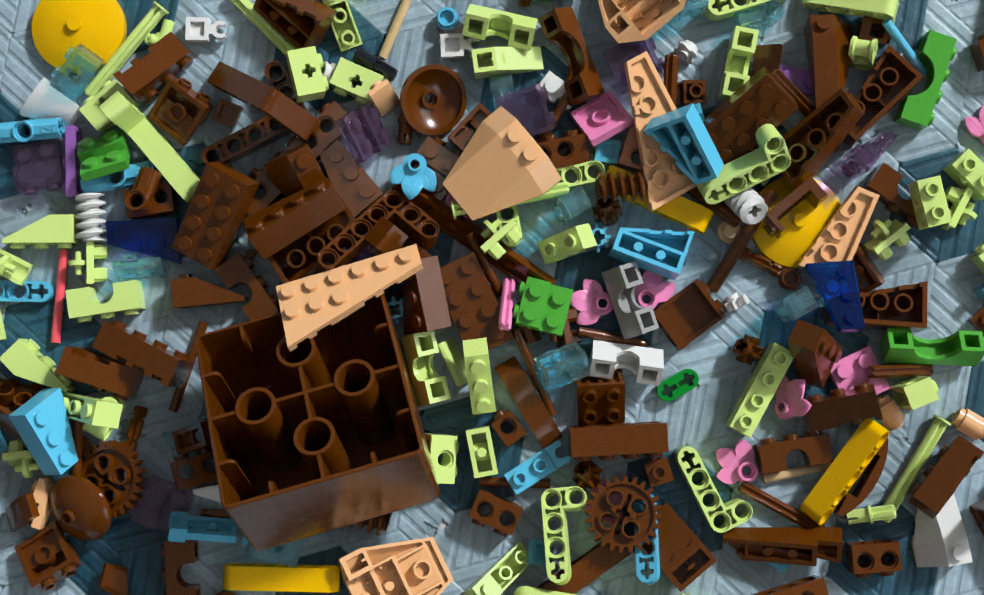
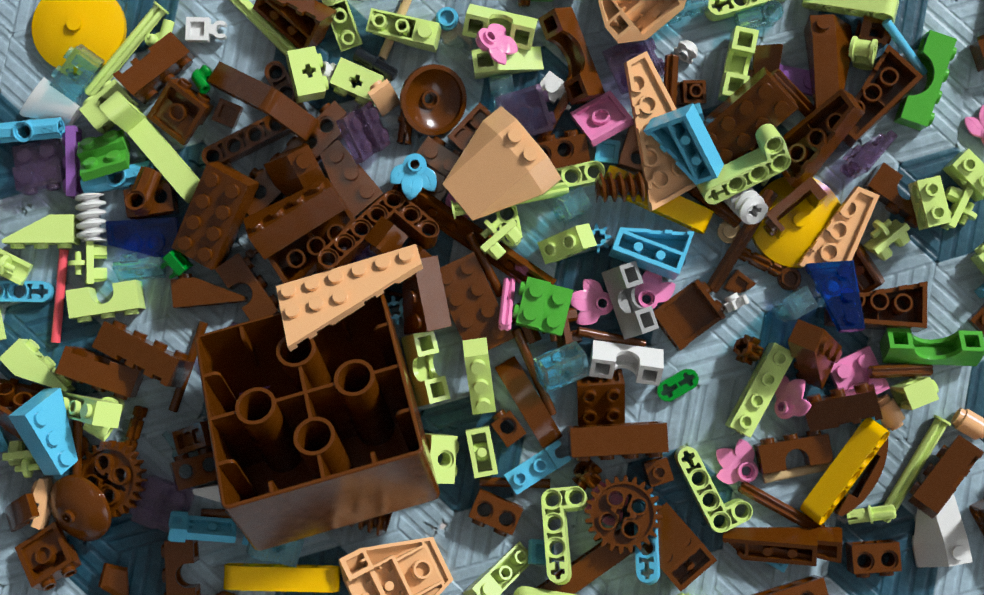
(177, 262): none -> green tile
(200, 78): none -> green arm
(405, 29): none -> yellowish green slope
(454, 45): white plate -> none
(454, 360): yellowish green slope -> none
(496, 42): none -> bright pink plate
(607, 212): reddish brown gear -> none
(738, 283): none -> reddish brown tile

